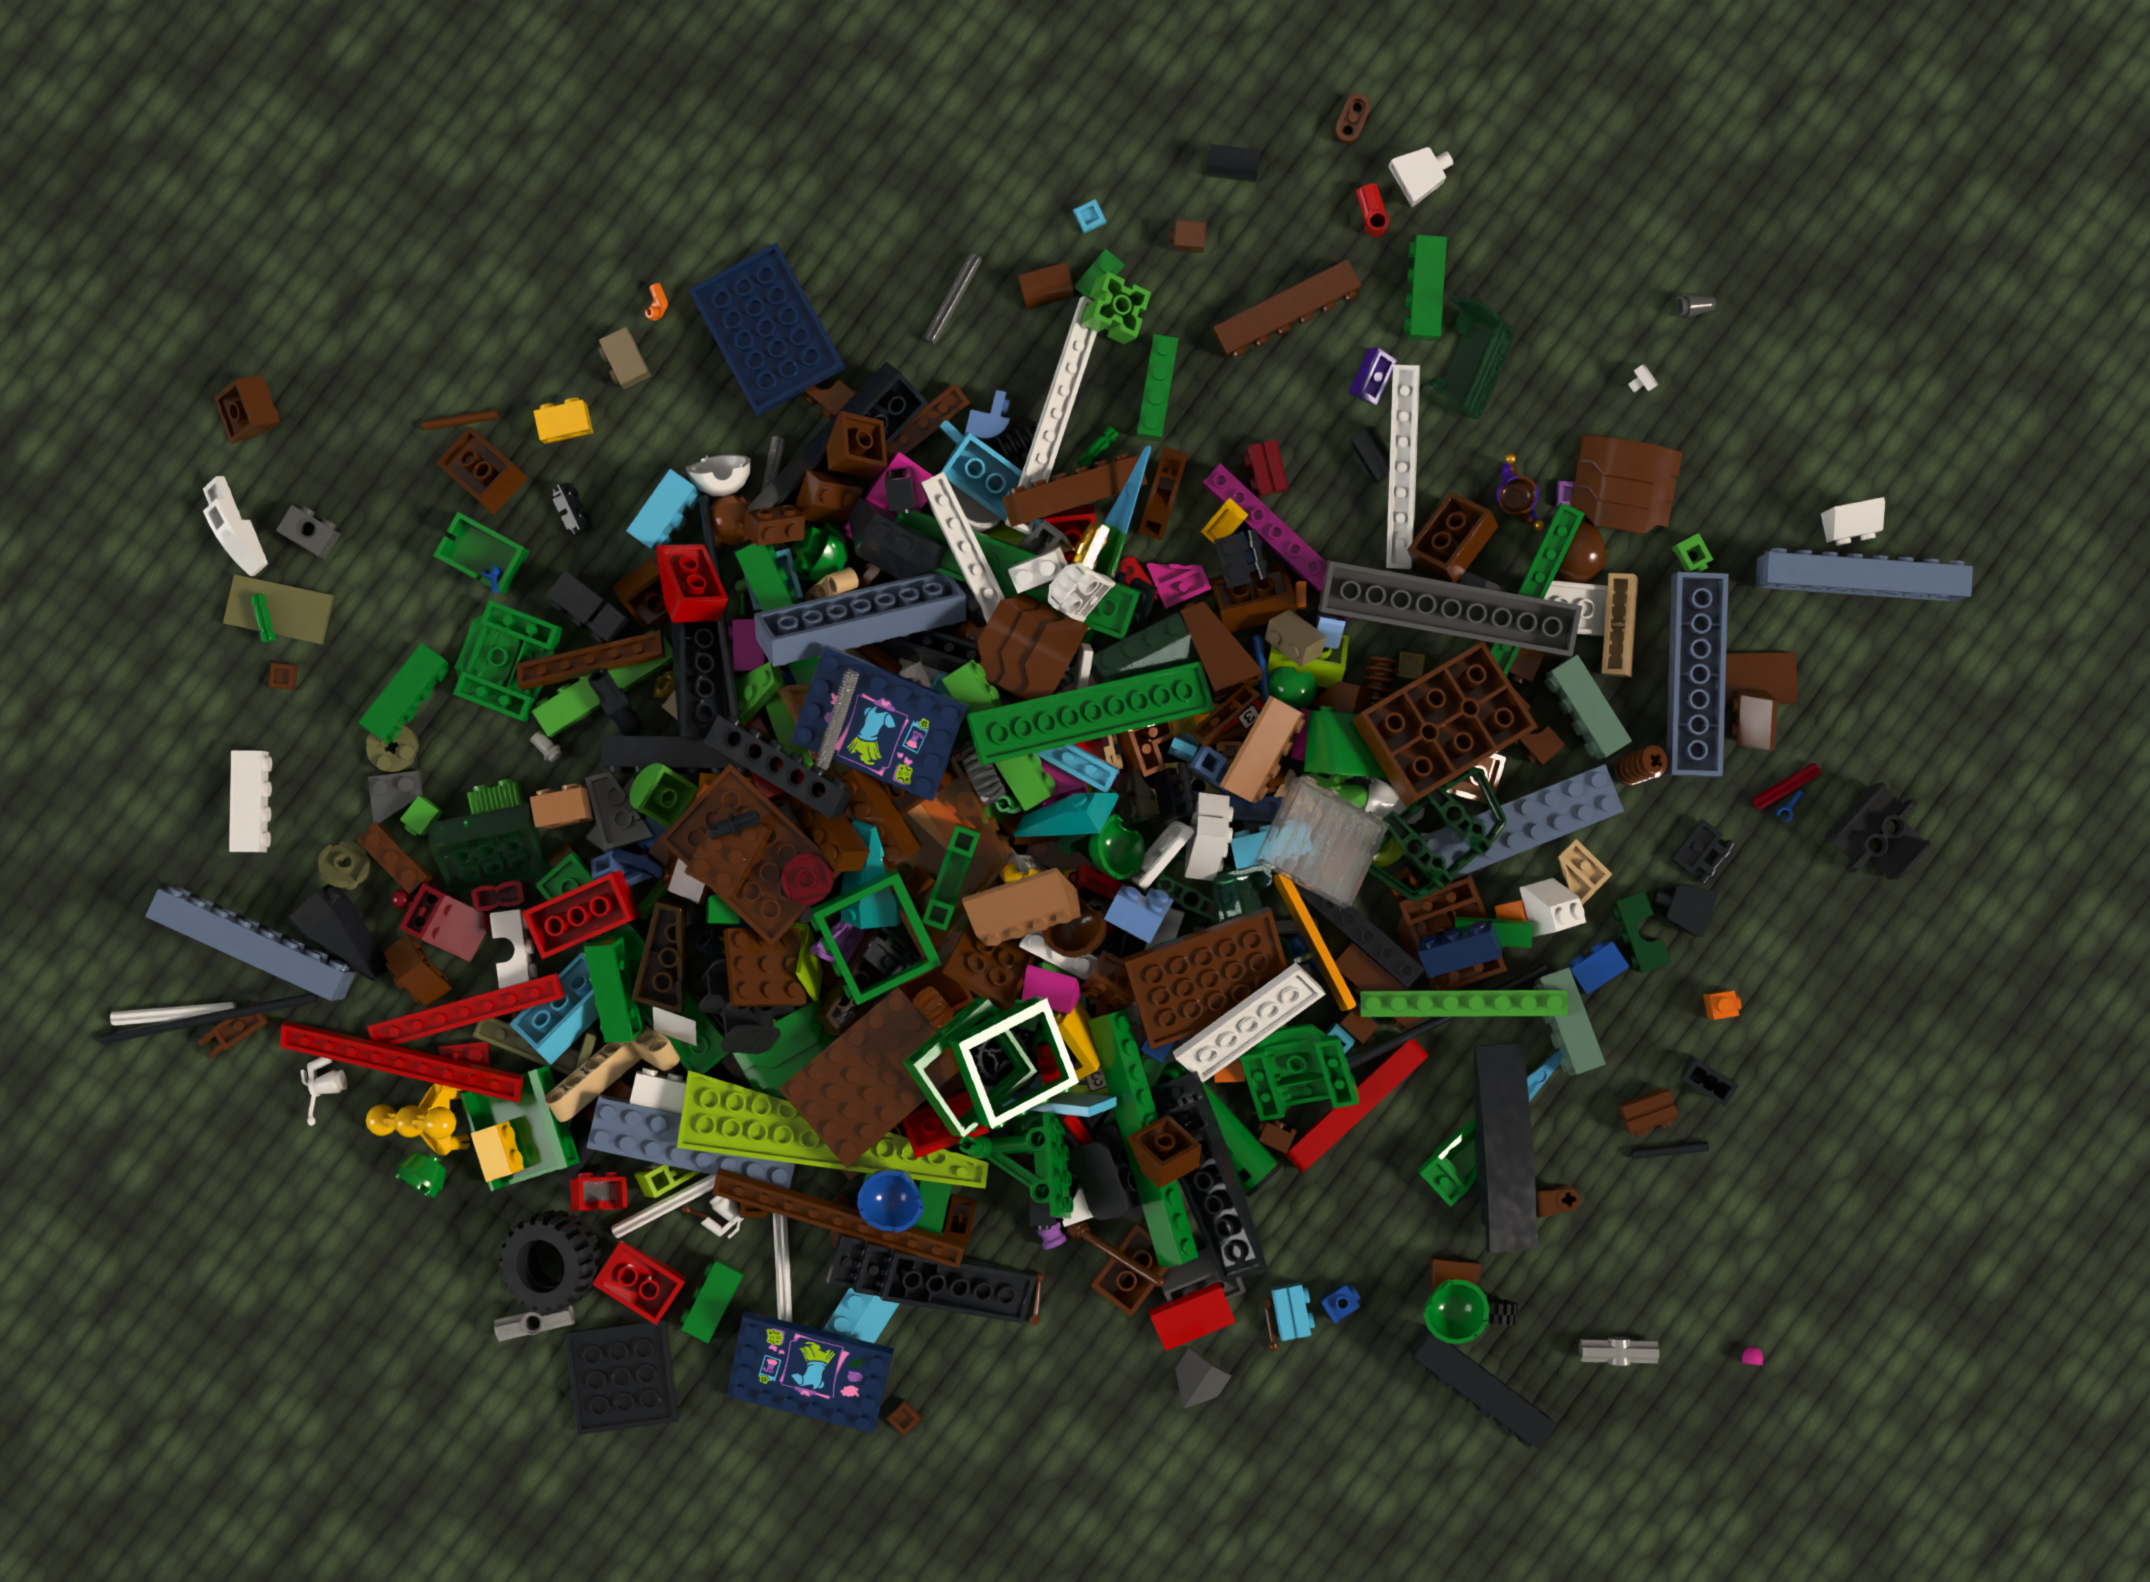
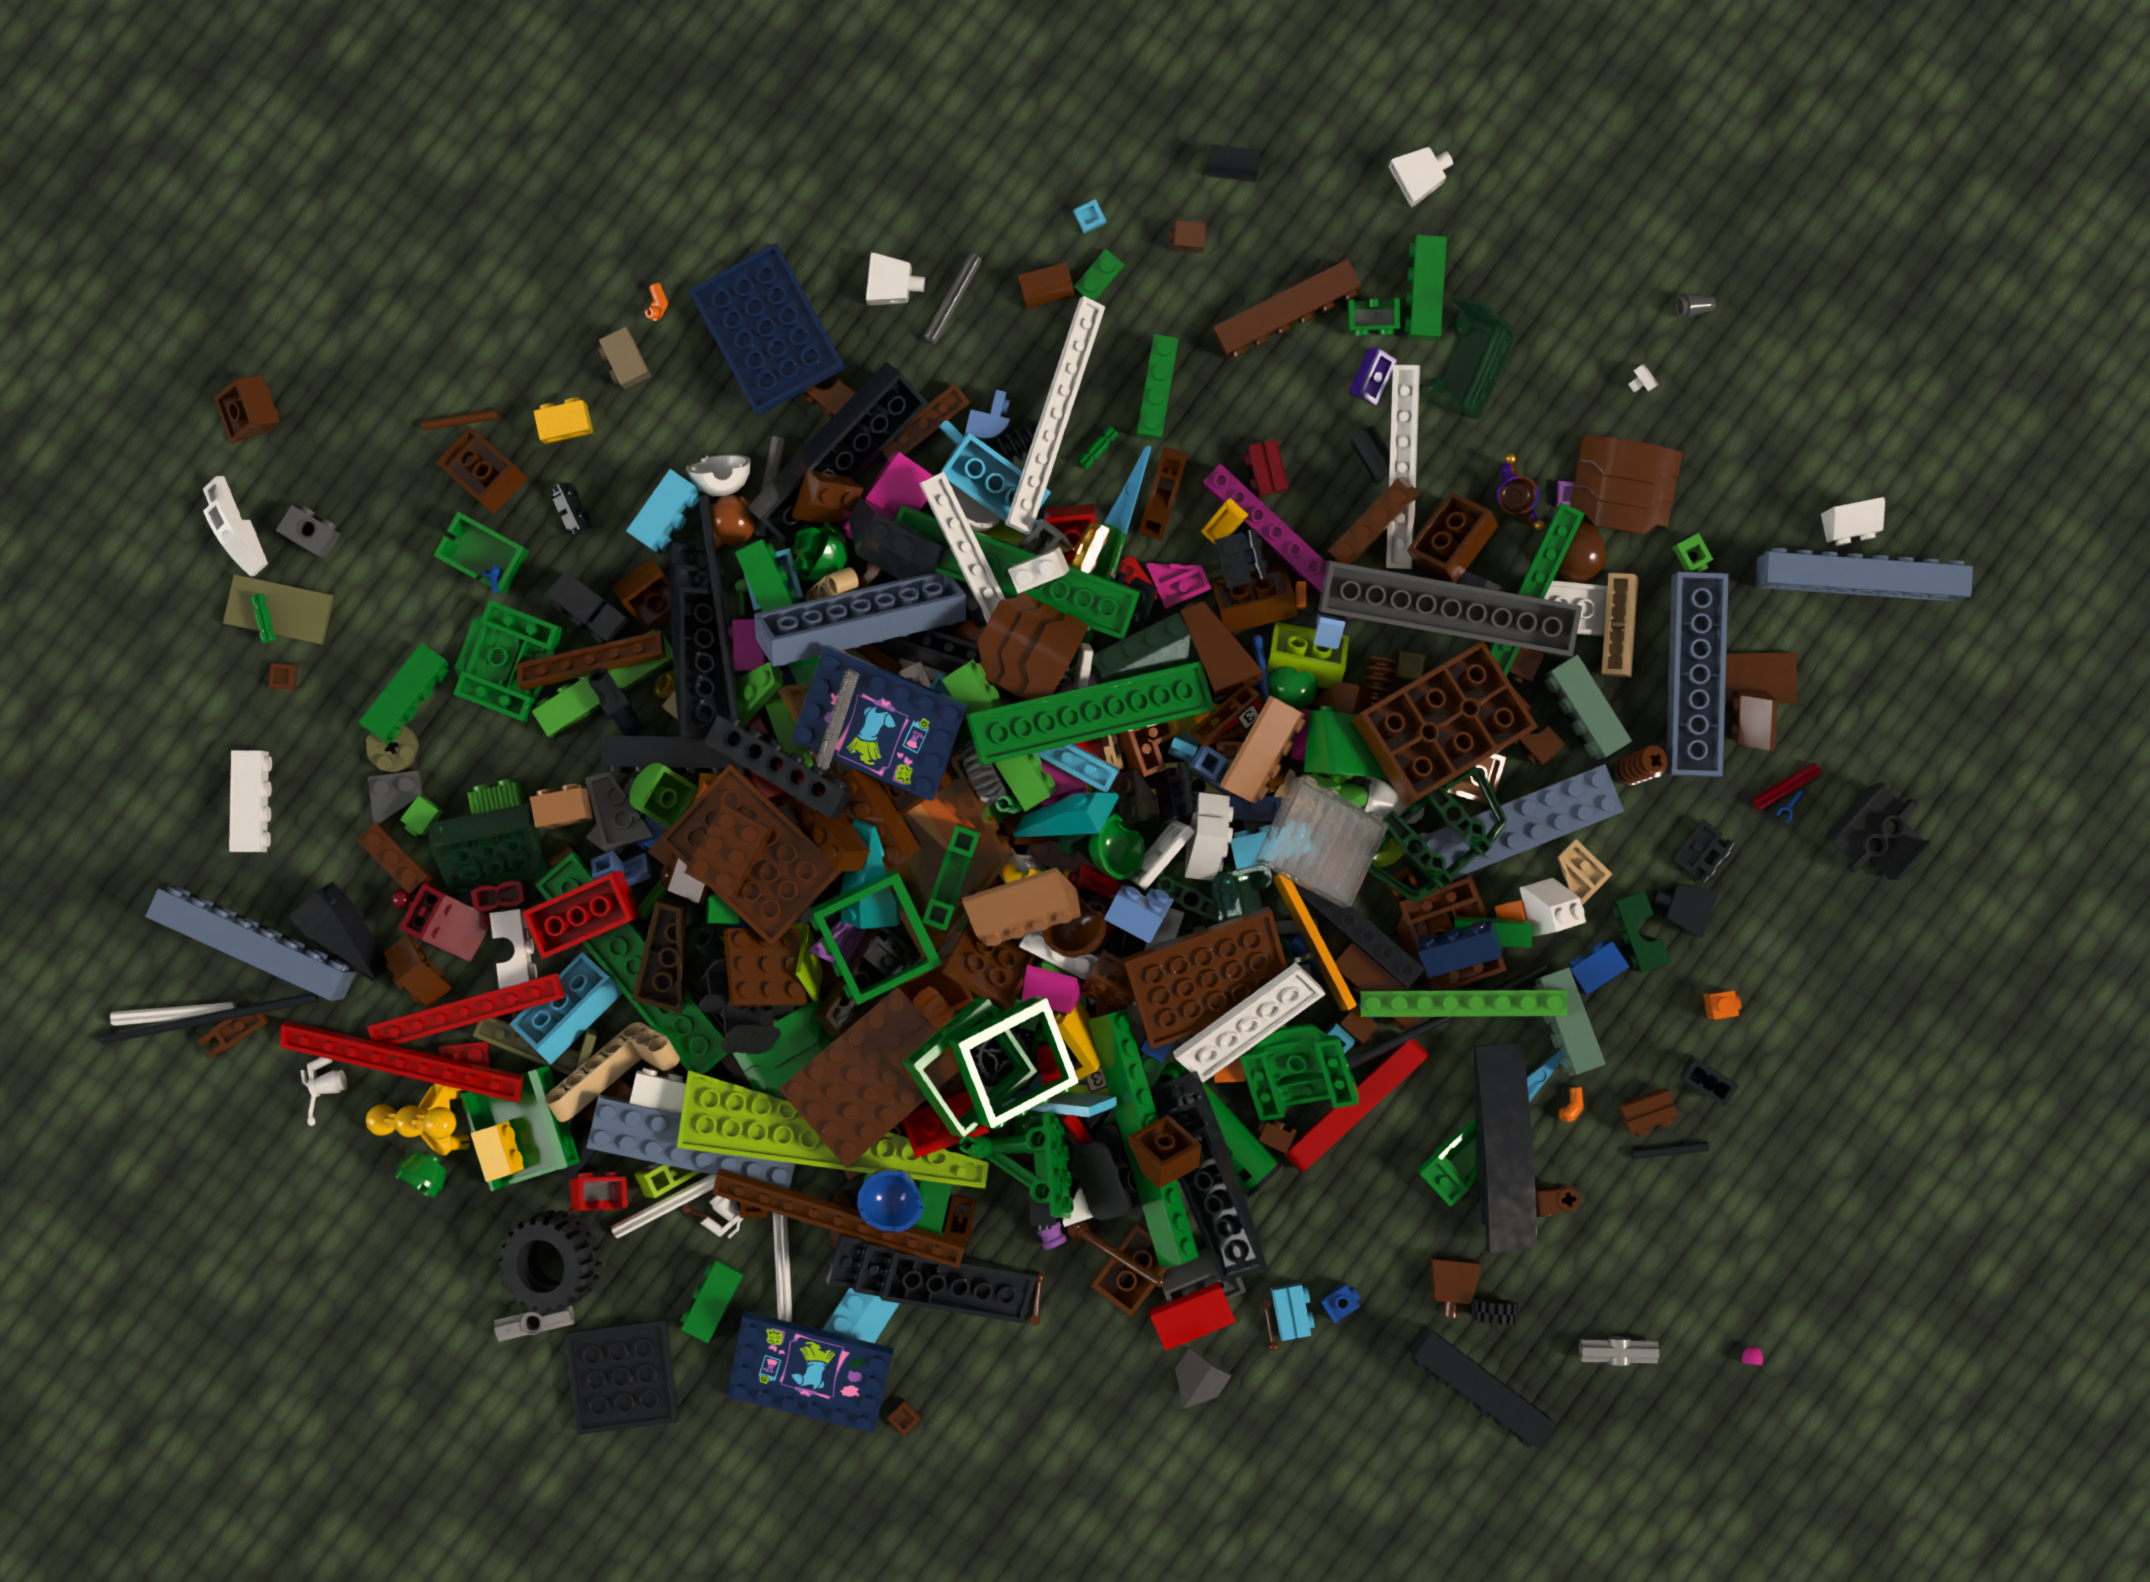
(344, 877): olive plate -> none
(546, 746): light grey pin -> none
(613, 989): green brick -> none
(637, 863): dark blue tile -> none
(639, 1281): red slope -> none
(674, 1026): white sticker -> none
(690, 583): red slope -> none
(734, 824): black axle -> none
(774, 525): reddish brown brick -> none
(807, 879): dark red tile -> none
(857, 446): reddish brown slope -> none
(891, 281): none -> white torso
(900, 489): black brick -> none
(918, 883): reddish brown tile -> none
(1069, 491): reddish brown brick -> none
(1078, 590): white slope -> none
(1116, 308): bright green brick -> none
(1295, 637): dark tan brick -> none
(1352, 119): reddish brown plate -> none
(1372, 208): red piece -> none
(1373, 316): none -> green window
(1374, 521): none -> reddish brown brick
(1456, 1311): green cylinder -> none
(1575, 1106): none -> orange arm

